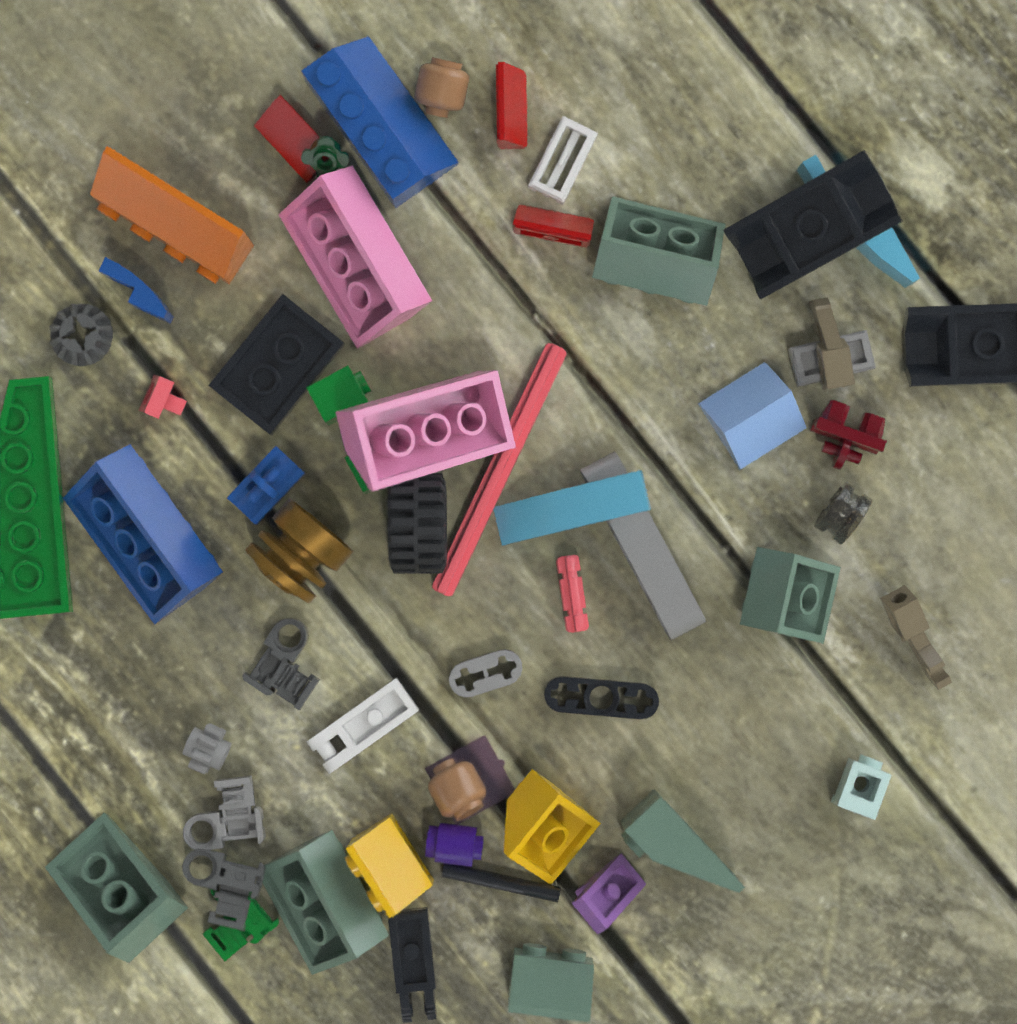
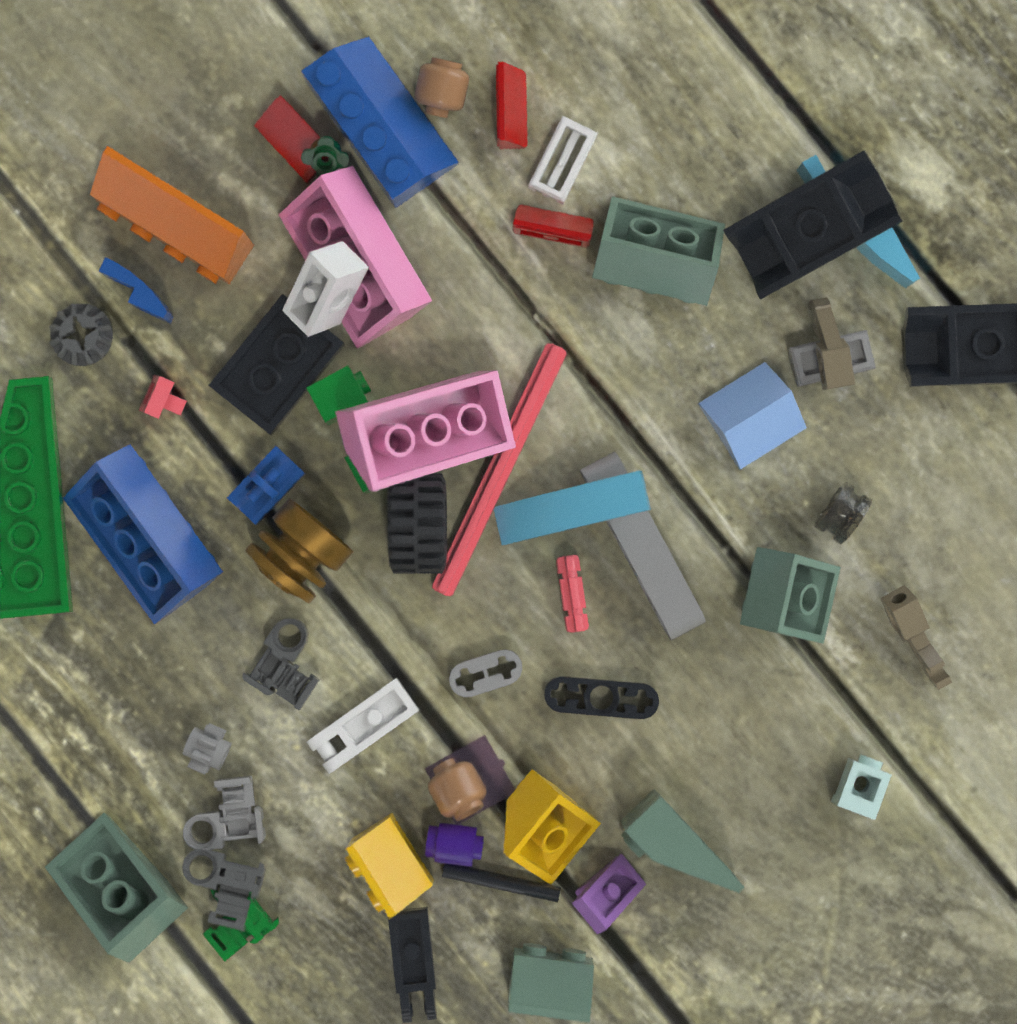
(323, 903): sand green slope -> none
(325, 288): none -> white brick
(866, 437): dark red hips -> none

